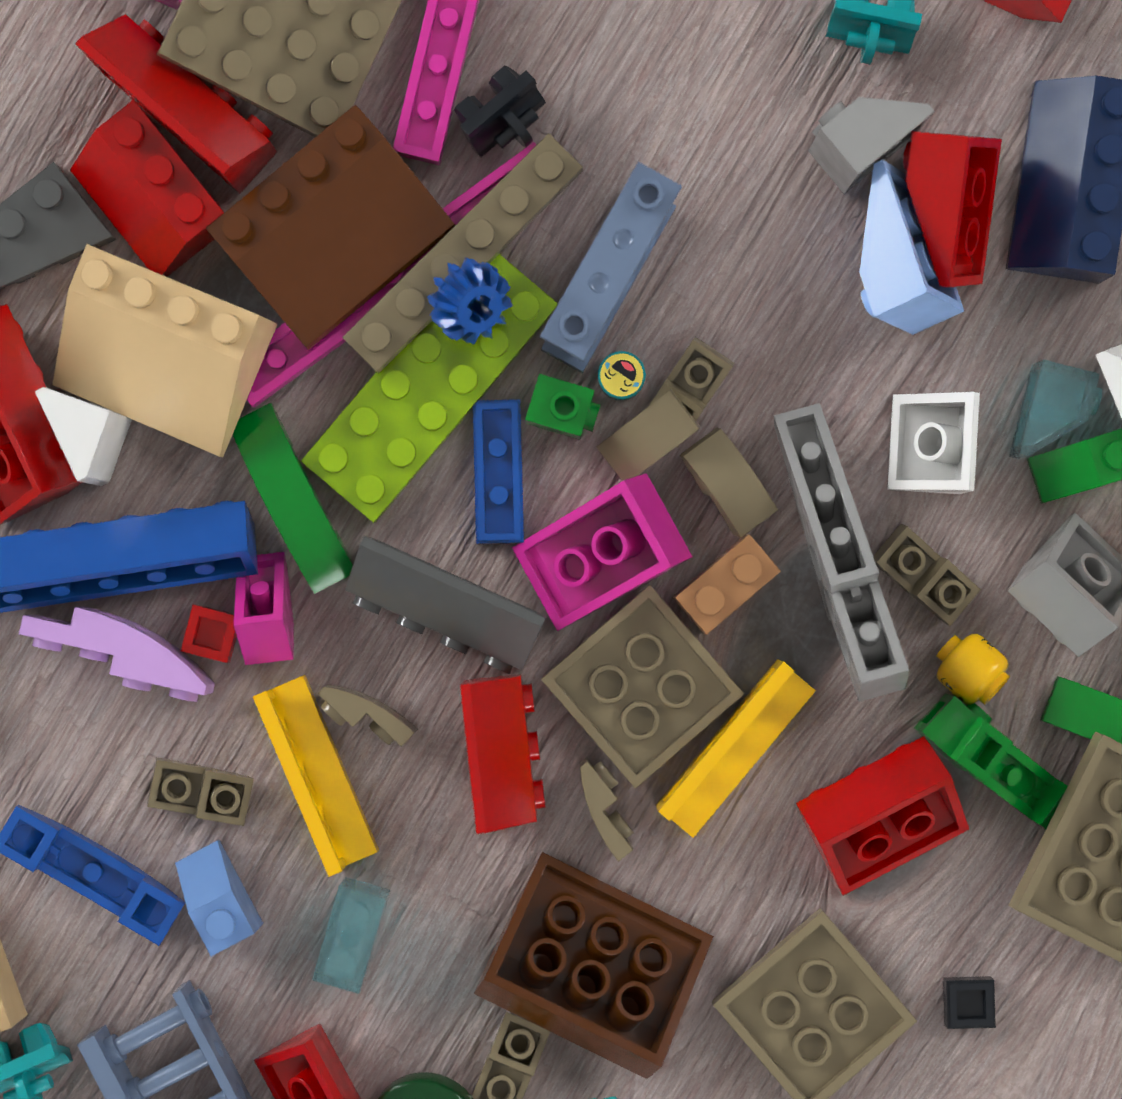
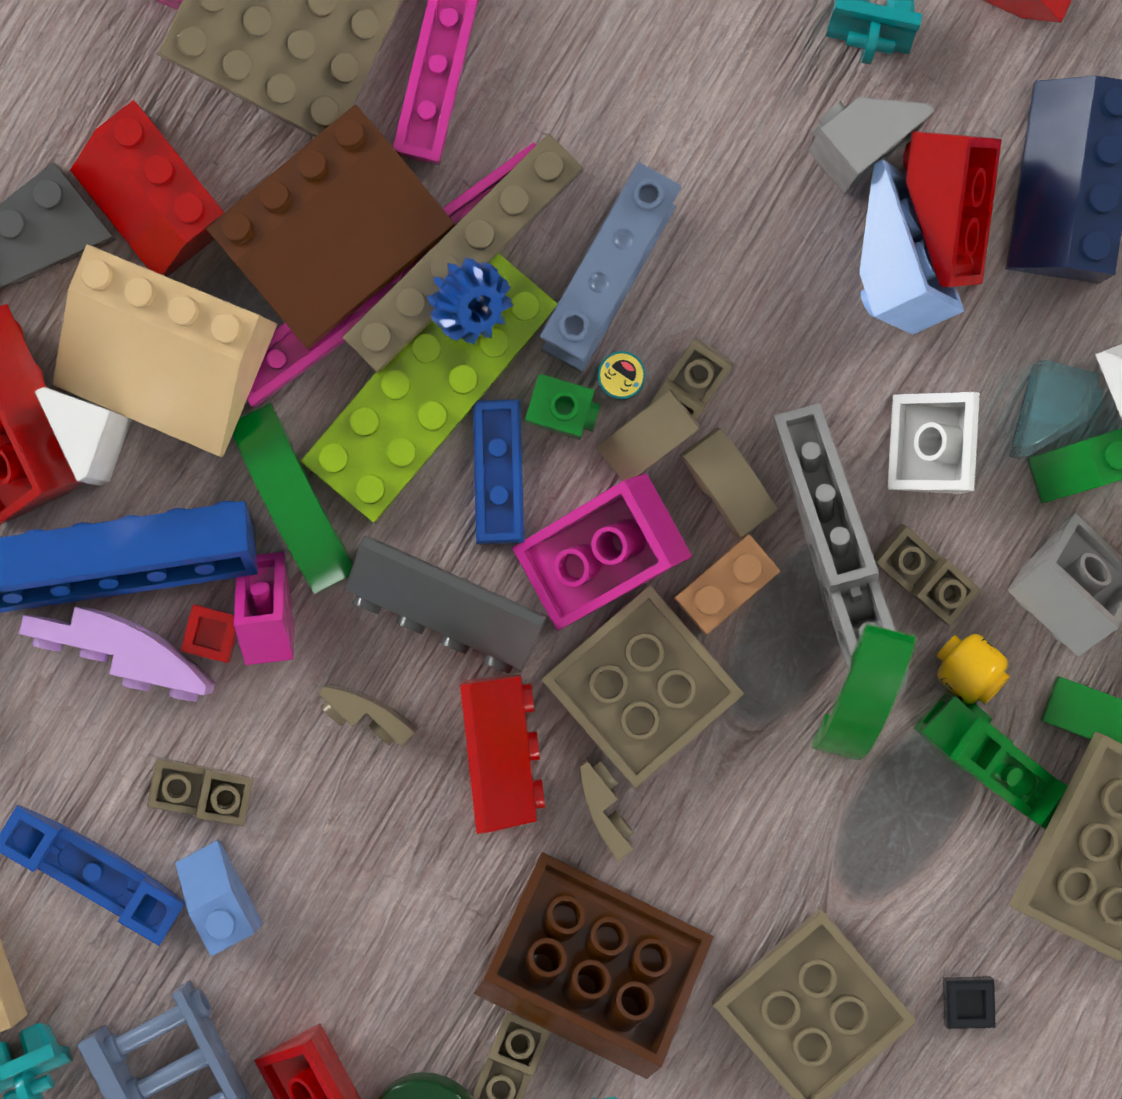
(180, 101): red slope -> none
(316, 774): yellow fence -> none
(351, 935): clear light blue brick -> none
(505, 115): black hips -> none
(735, 748): yellow fence -> none
(867, 693): none -> green slope
(884, 815): red slope -> none

